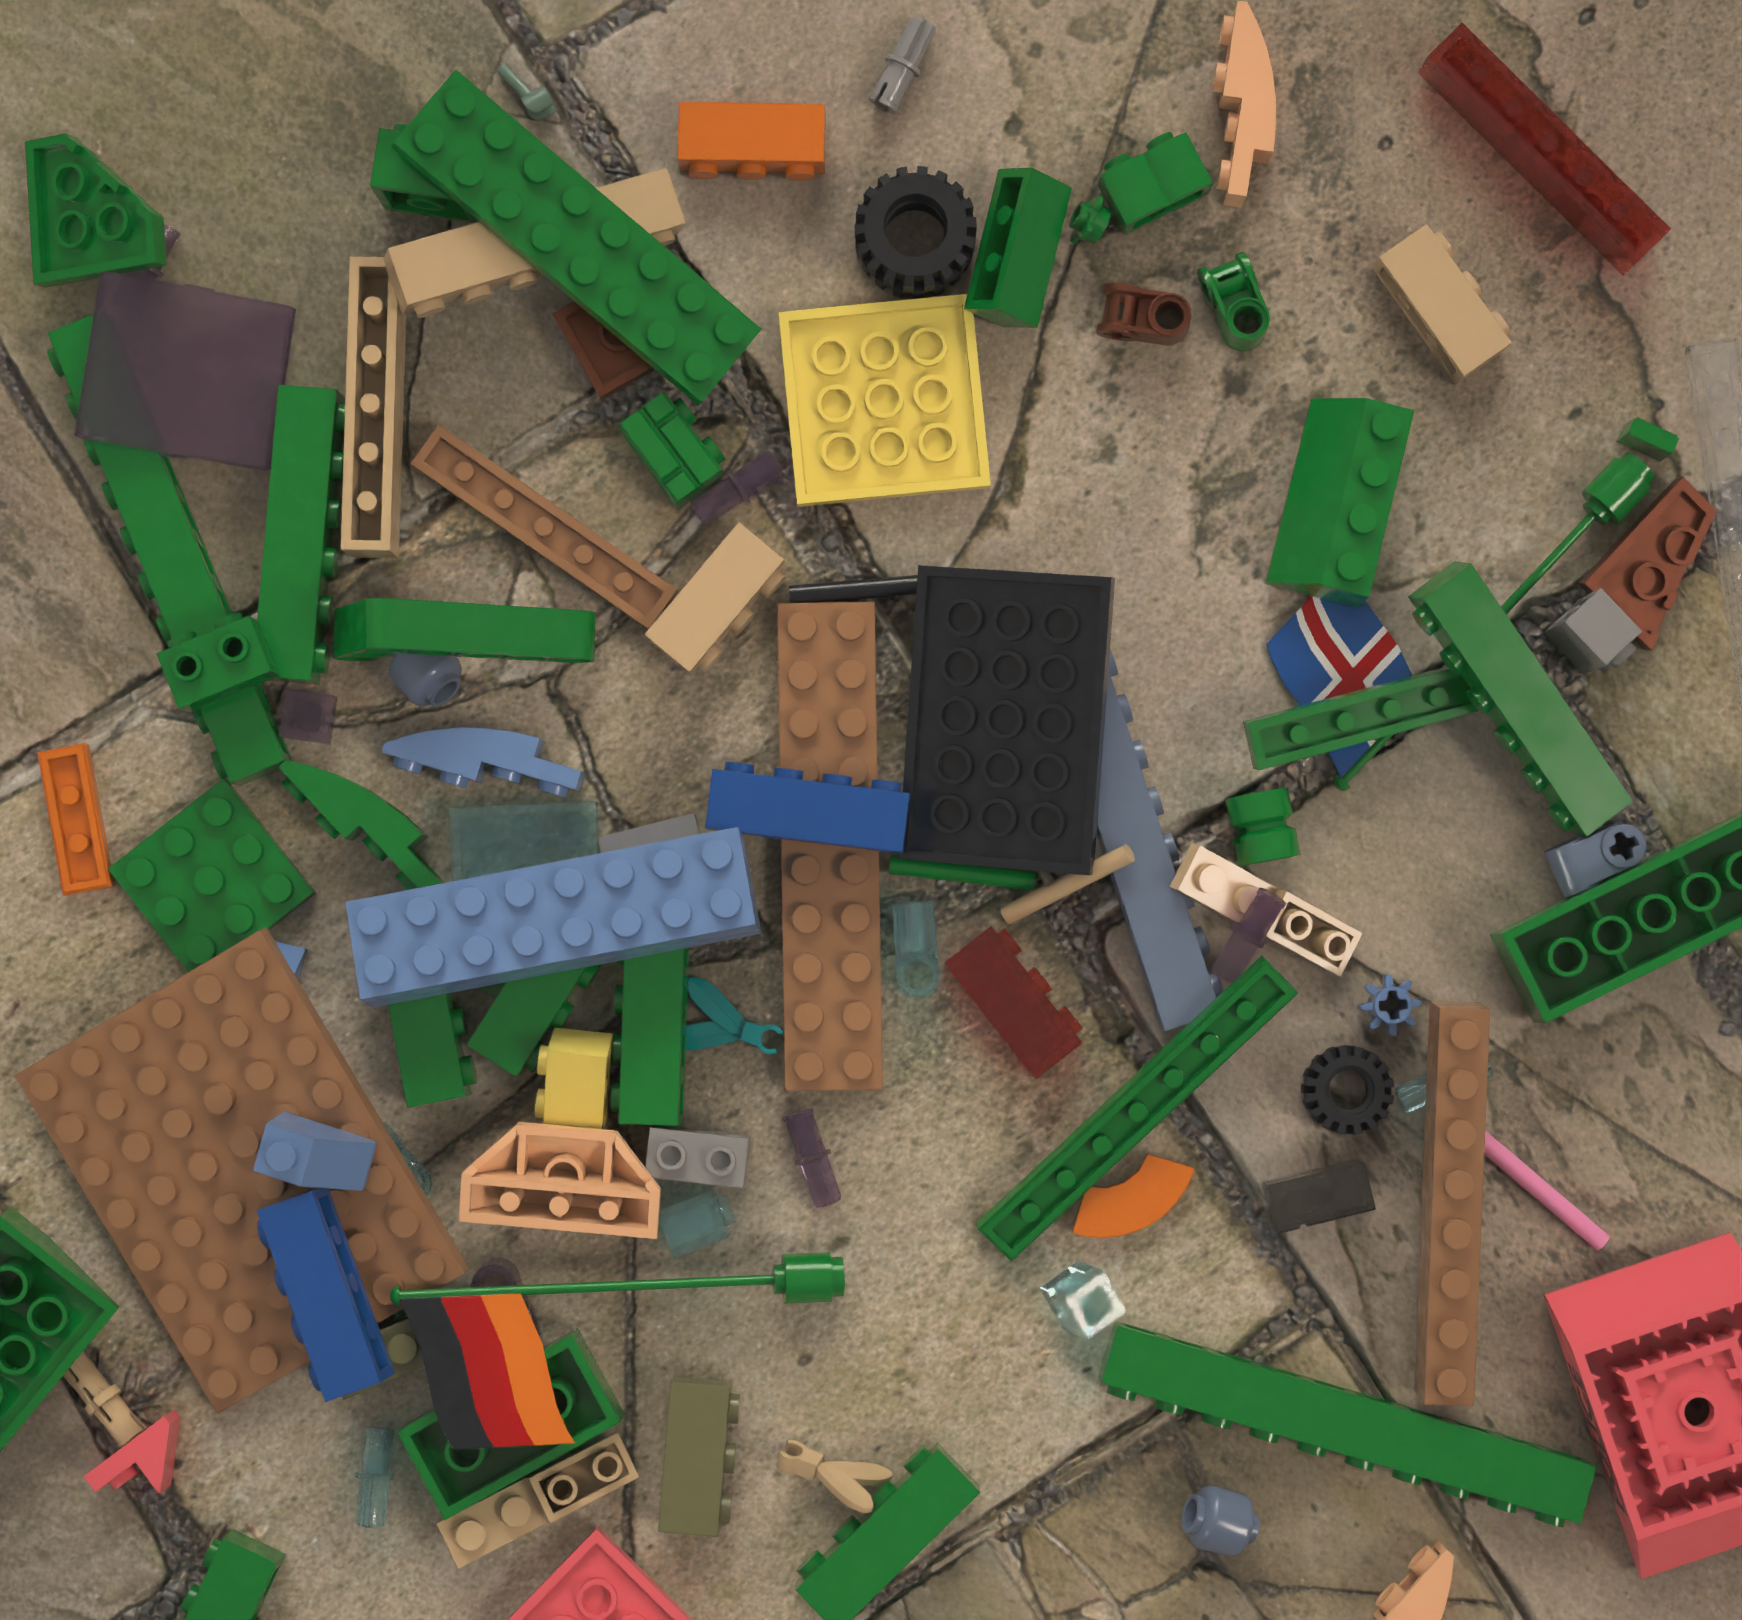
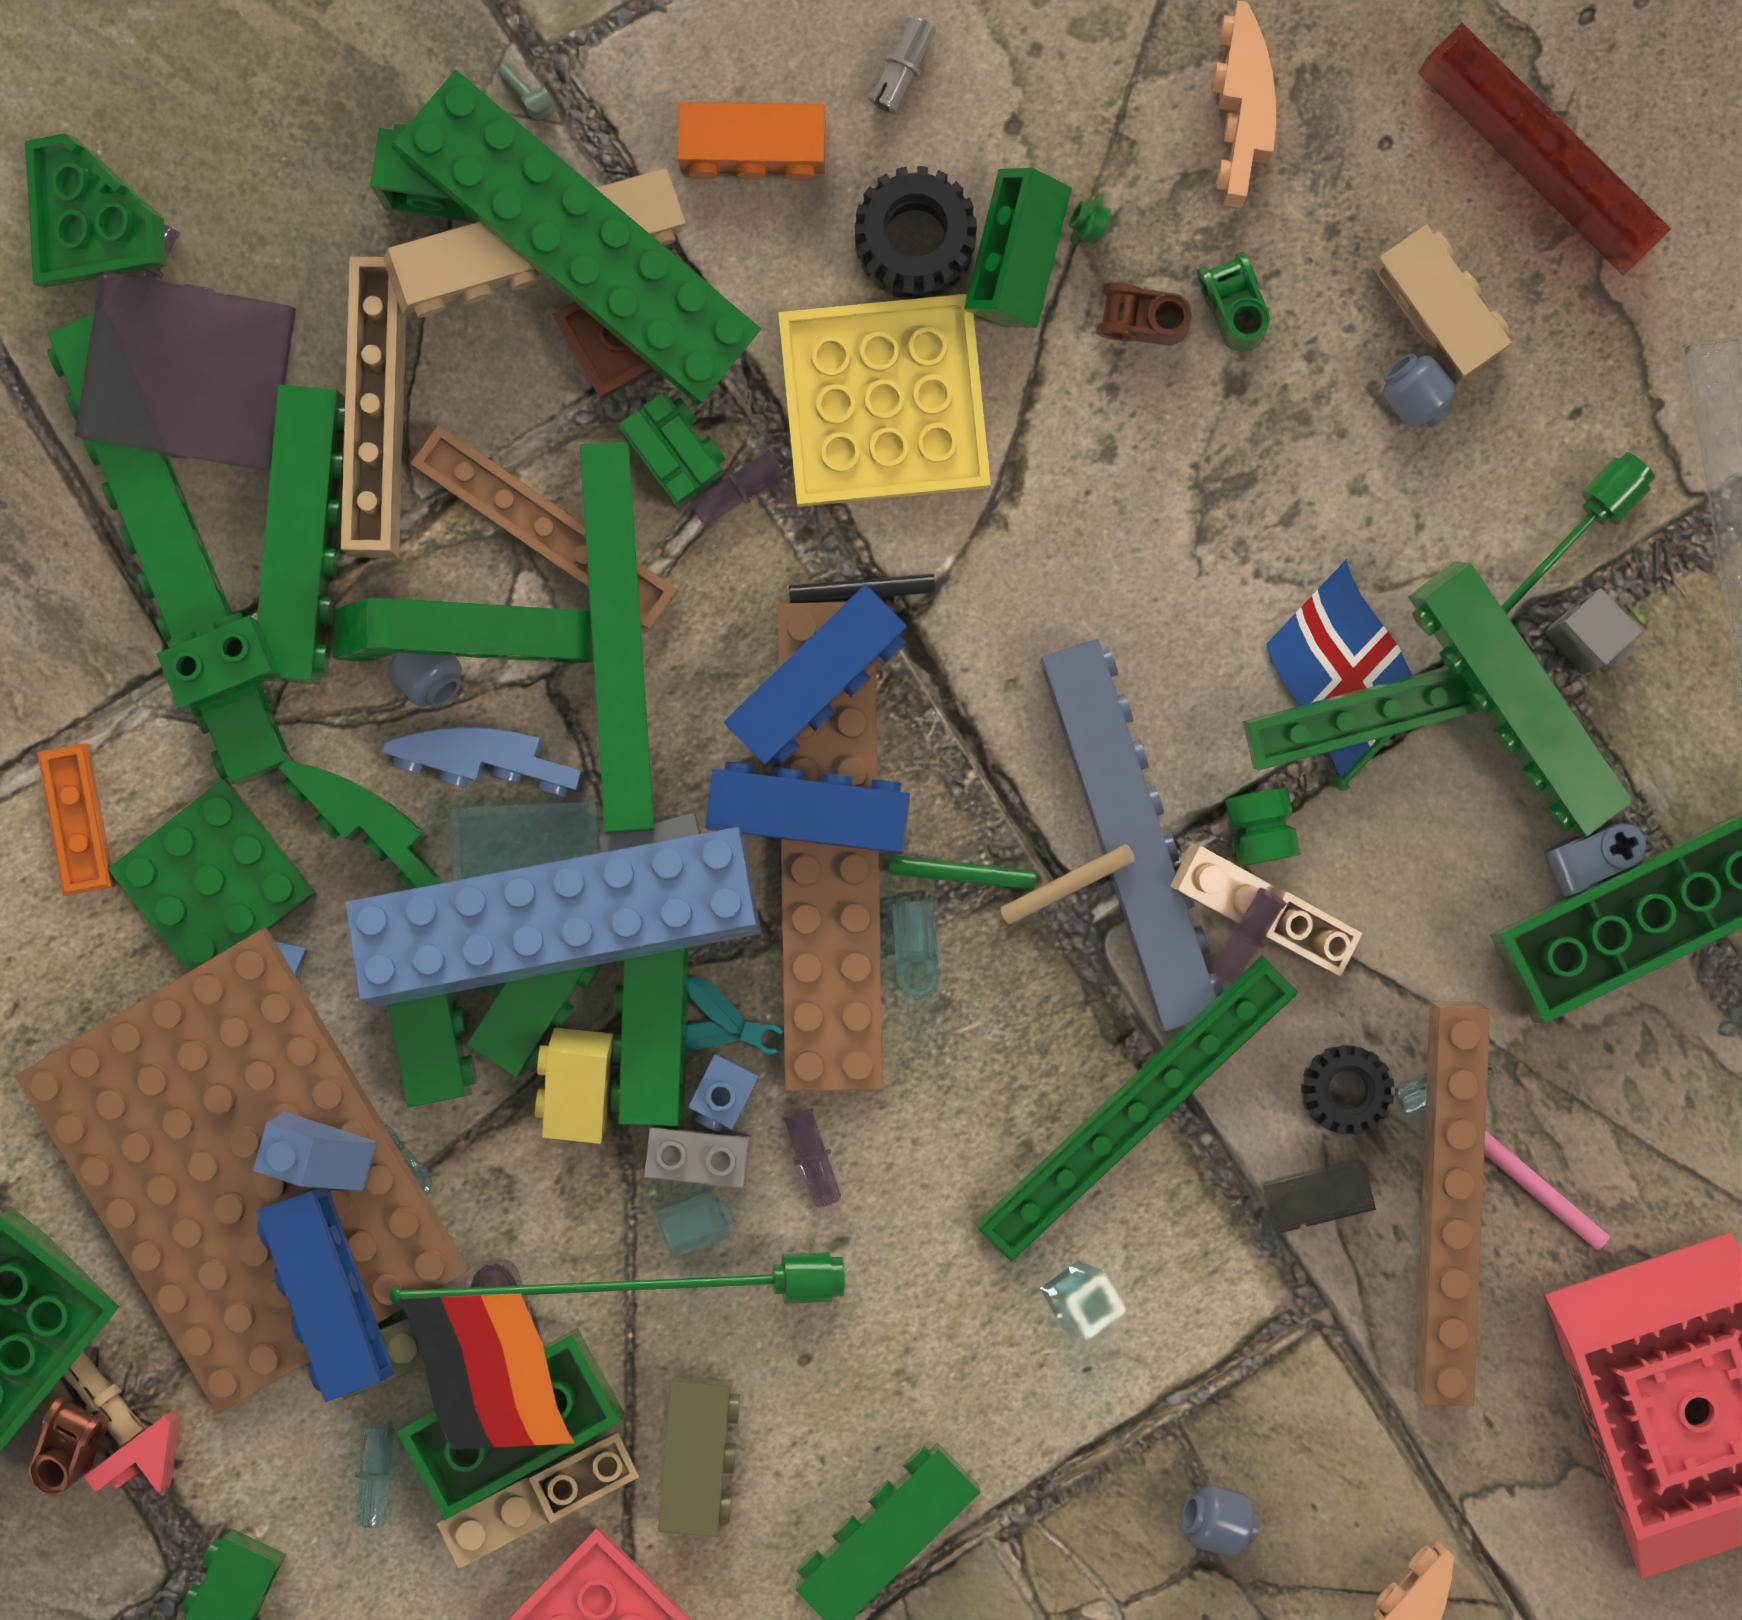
(65, 1446): none -> copper piece
(308, 716): plate -> none
(561, 1182): light nougat wedge -> none
(616, 638): none -> green tile
(717, 600): tan brick -> none
(722, 1093): none -> medium blue brick
(816, 676): none -> blue brick
(840, 1477): tan piece -> none
(1007, 718): black plate -> none
(1015, 1001): clear red brick -> none
(1135, 1201): orange tile -> none
(1154, 182): green brick -> none
(1339, 498): green slope -> none
(1347, 1423): green brick -> none
(1397, 1015): medium blue gear -> none
(1419, 390): none -> sand blue head
(1648, 439): green tile -> none
(1652, 558): copper wing -> none

